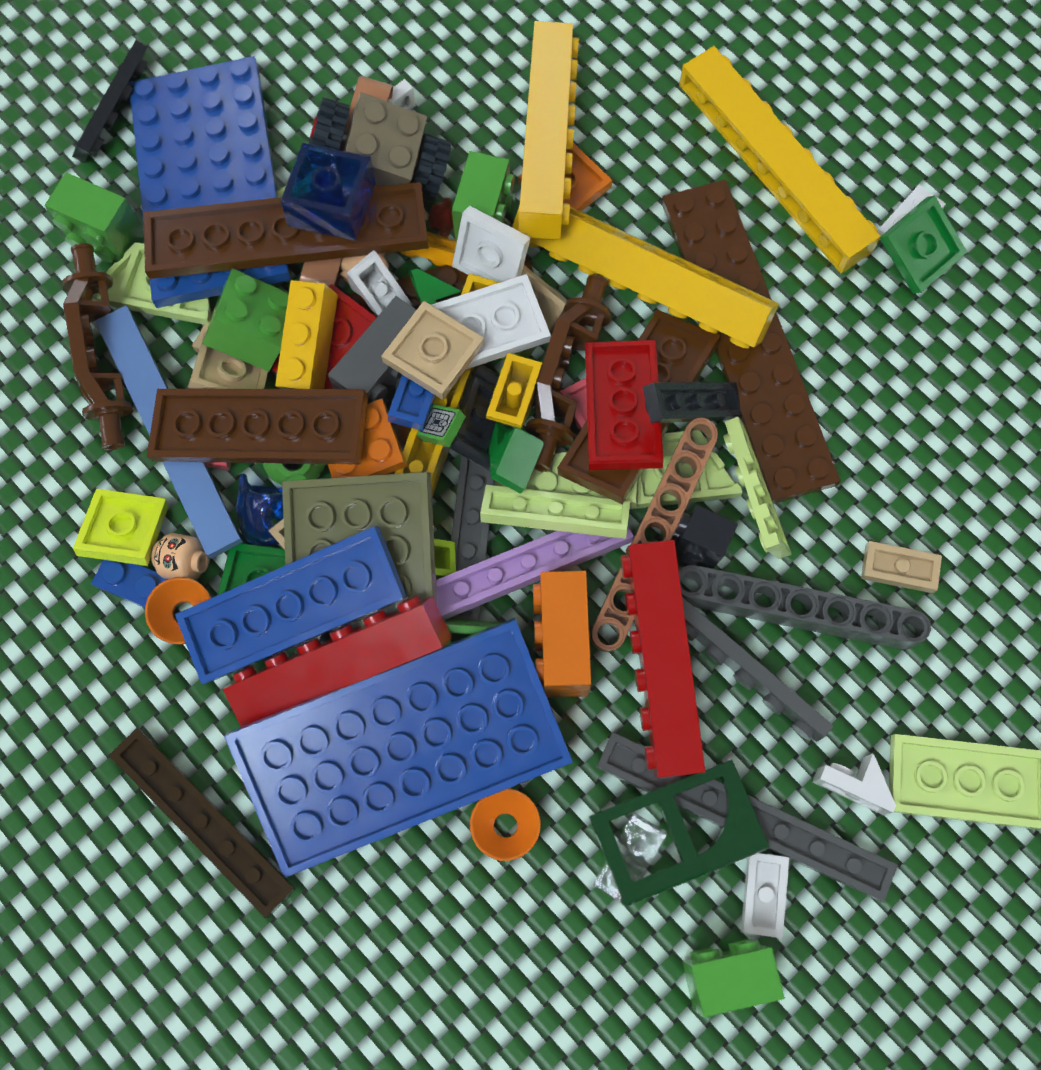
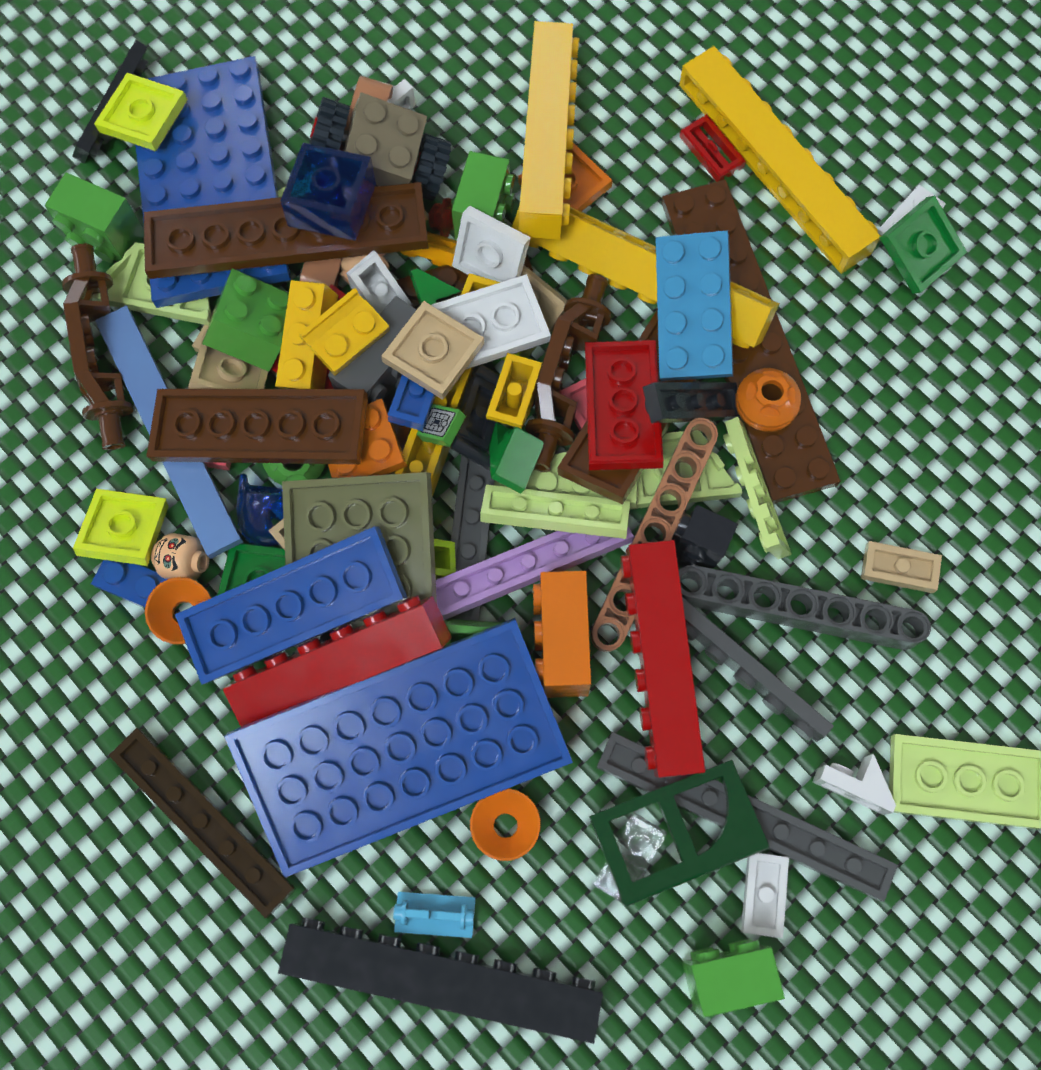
(141, 111): none -> neon yellow plate
(344, 331): none -> yellow plate
(434, 914): none -> medium azure hinge
(442, 981): none -> black brick
(694, 306): none -> dark azure plate
(708, 151): none -> red tile
(761, 412): none -> orange piece

